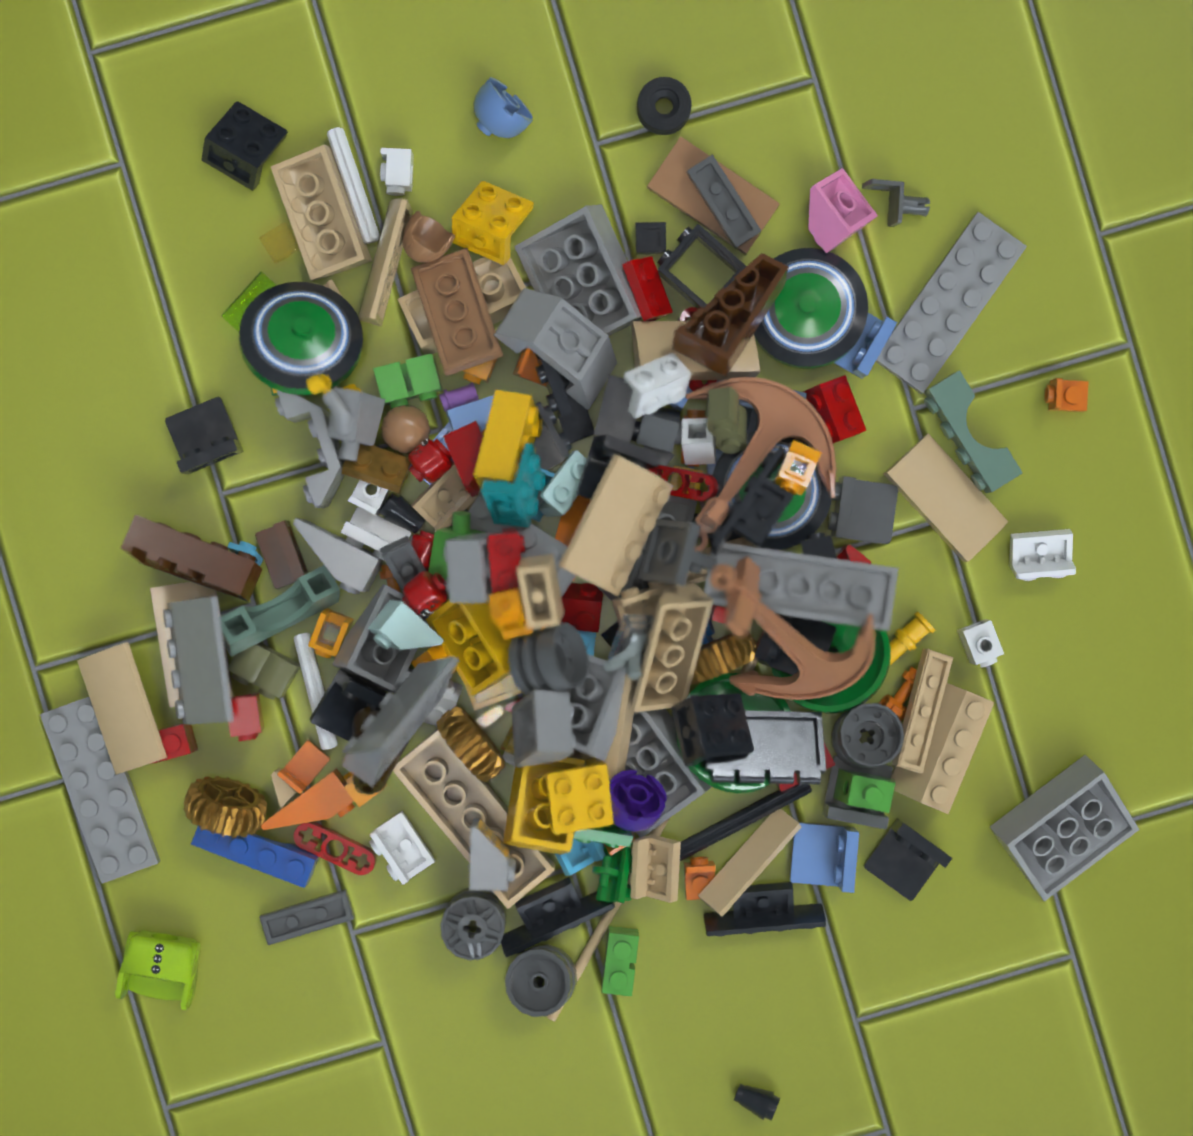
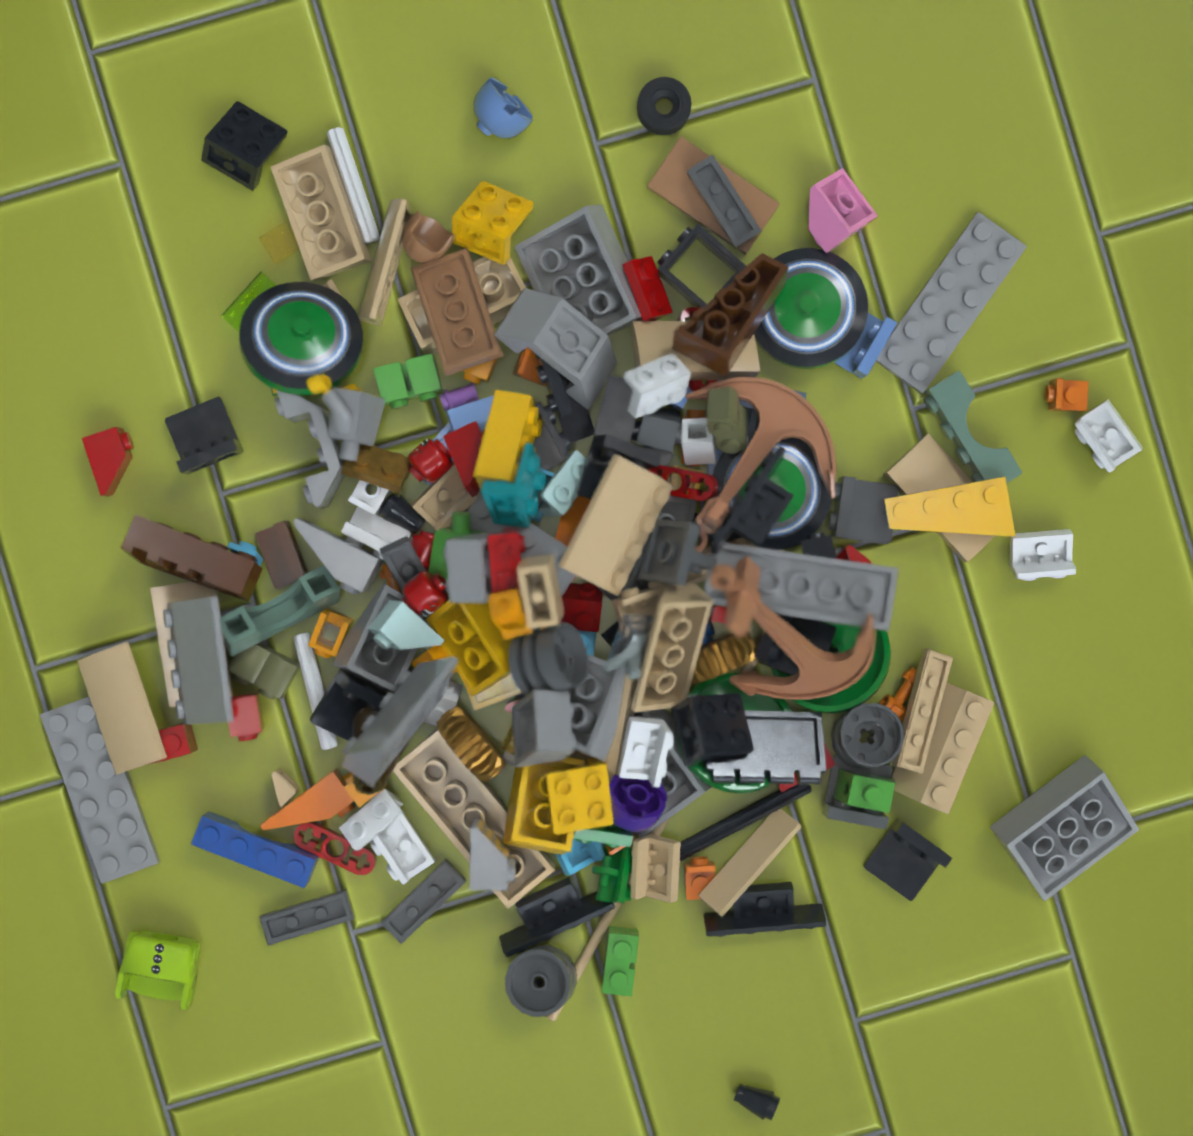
(109, 457): none -> red slope
(225, 806): pearl gold gear -> none
(304, 766): orange bracket -> none
(372, 819): none -> white bracket
(397, 170): white brick -> none
(405, 428): medium nougat hair -> none
(423, 901): none -> dark grey tile
(489, 917): dark grey wheel -> none
(490, 715): clear yellow tile -> none
(645, 750): none -> white bracket
(650, 237): black tile -> none
(797, 468): light orange window -> none
(825, 856): medium blue bracket -> none
(837, 408): red bracket -> none
(898, 202): dark grey bracket -> none
(909, 636): yellow pin -> none
(962, 508): none -> yellow wing
(981, 643): white brick -> none
(1107, 436): none -> white bracket

